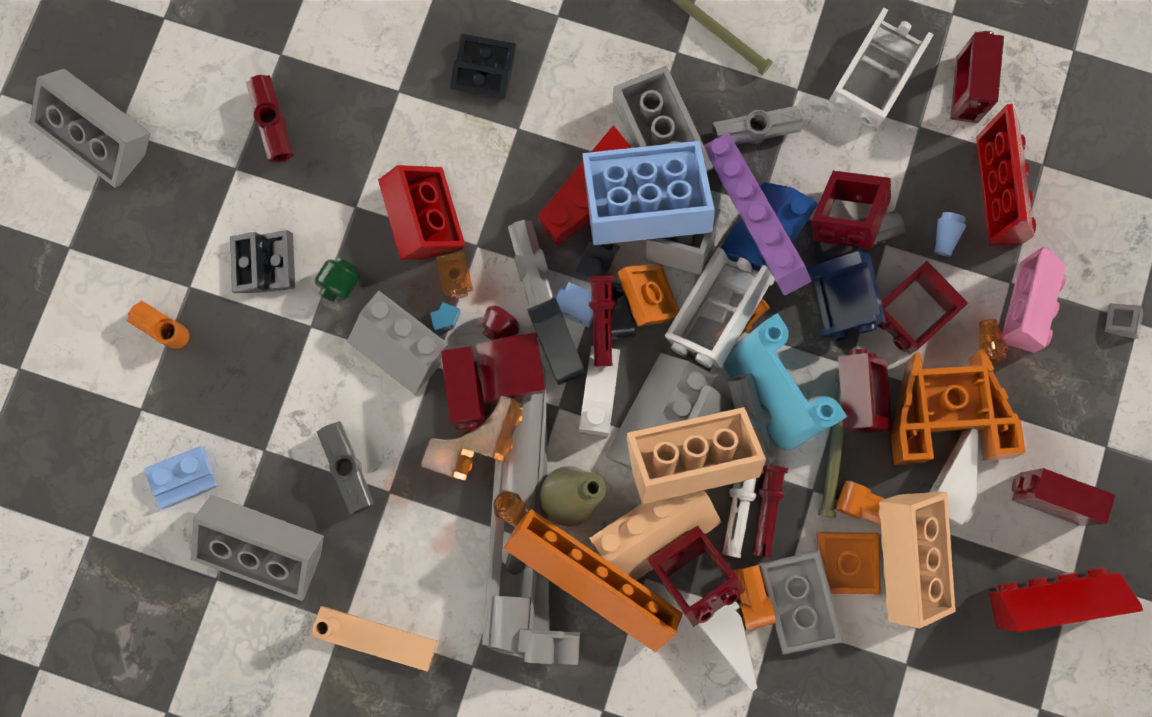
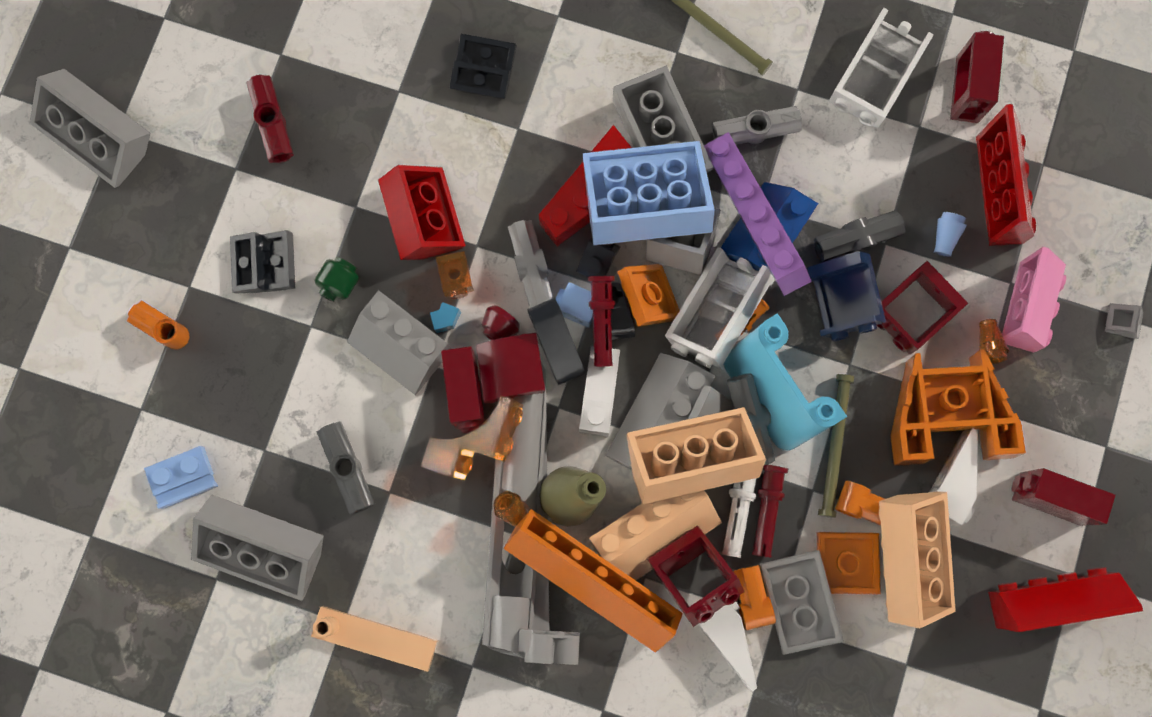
(858, 189): dark red window -> none
(864, 392): dark red window -> none

